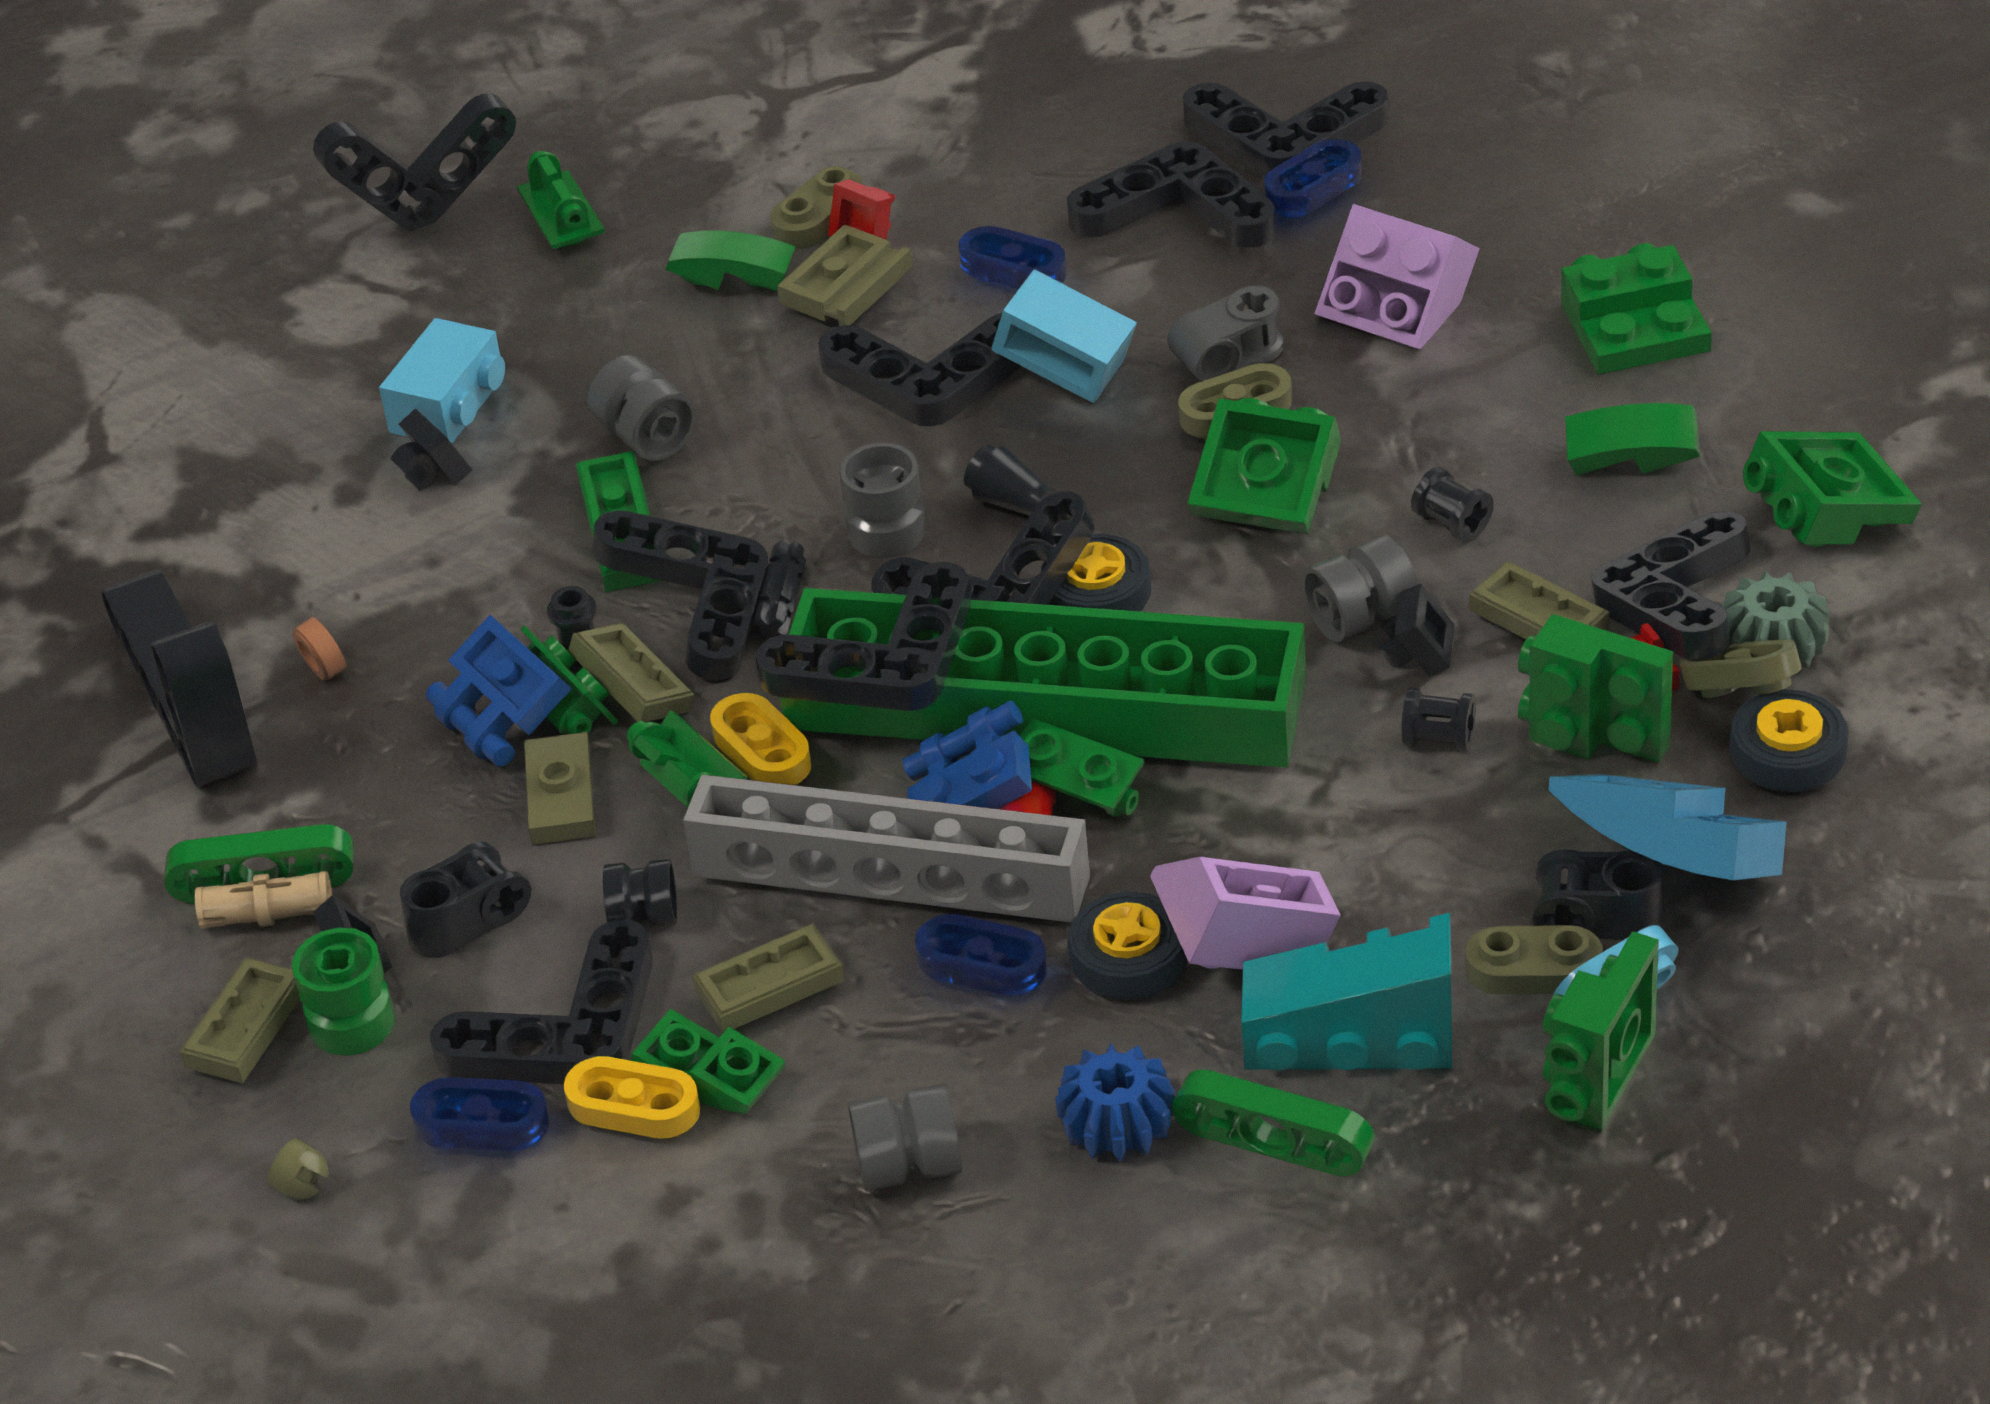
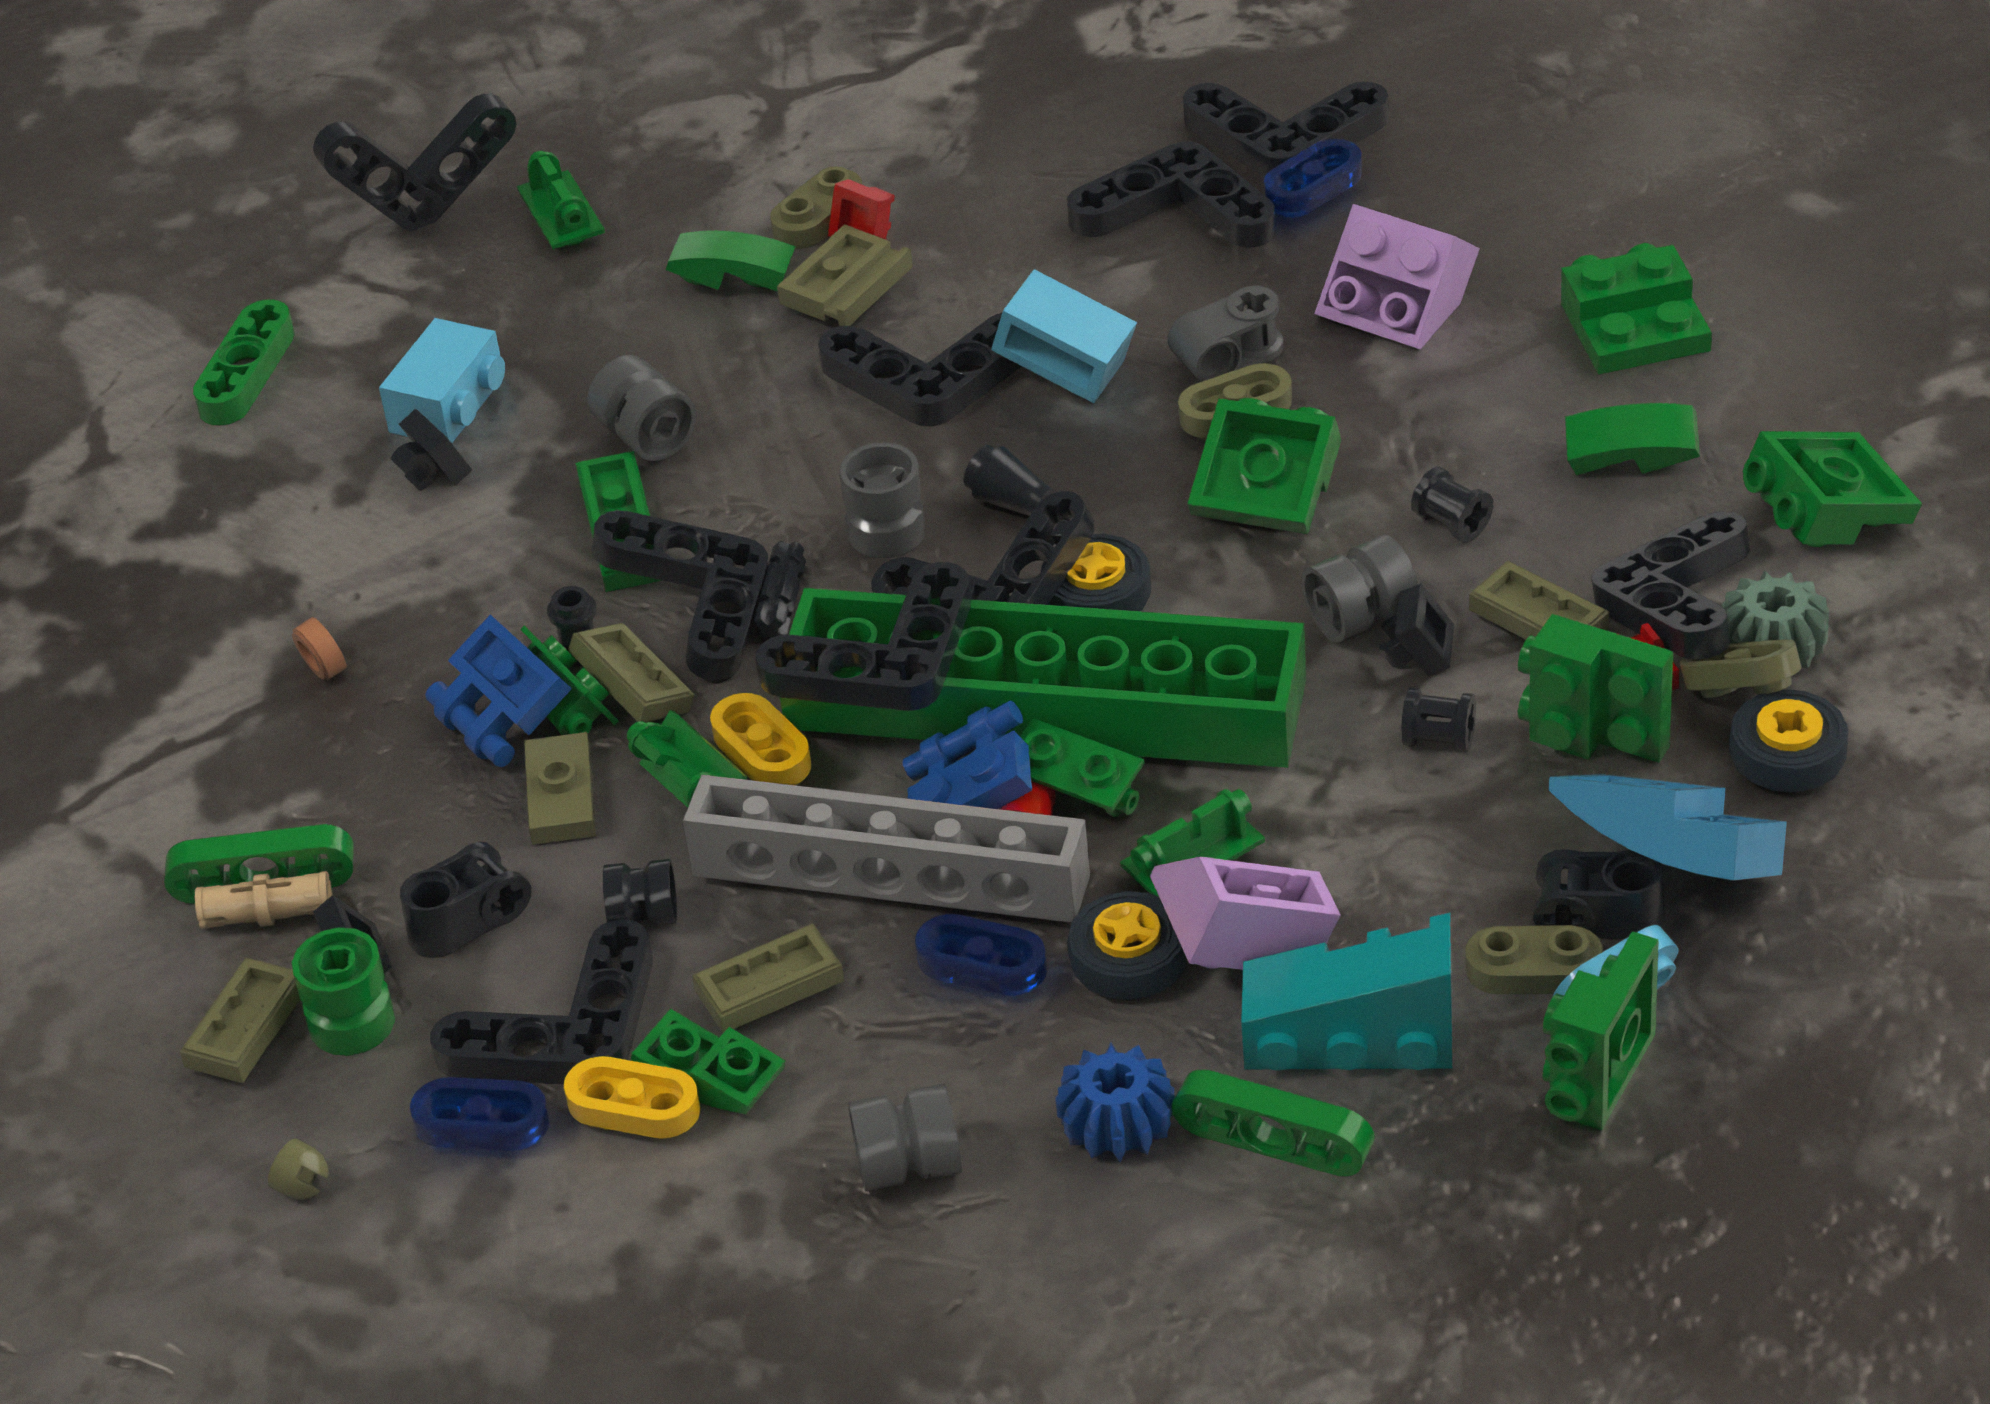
(184, 676): black beam -> none
(245, 381): none -> green beam
(1009, 256): clear blue plate -> none
(1215, 832): none -> green hinge

